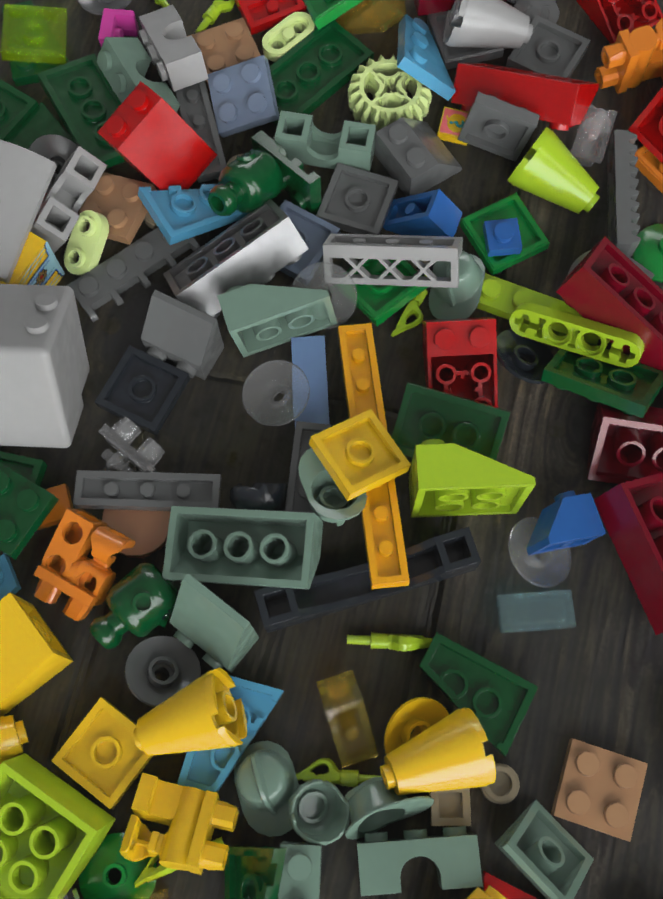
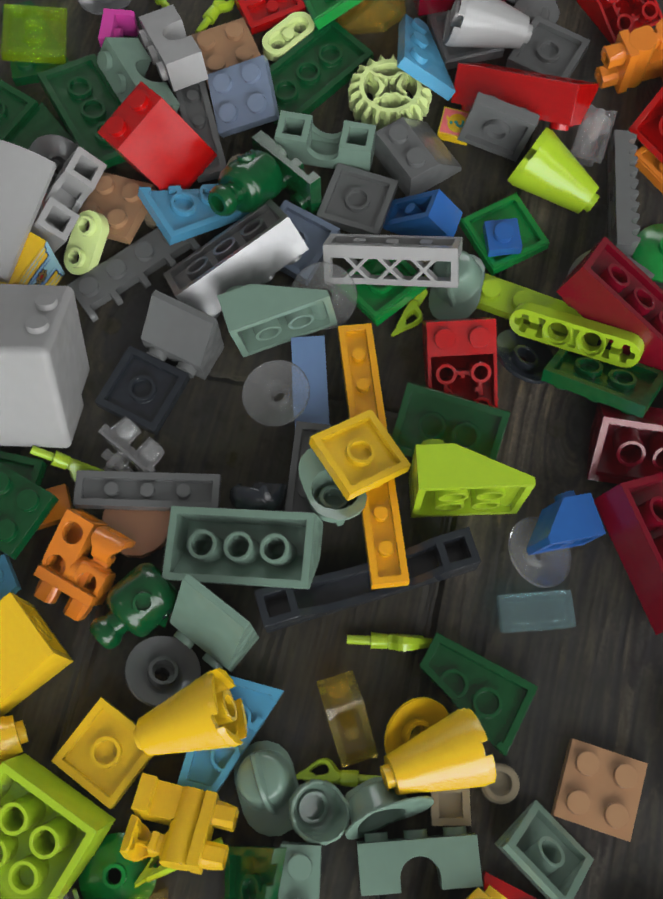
(63, 461): none -> lime hand

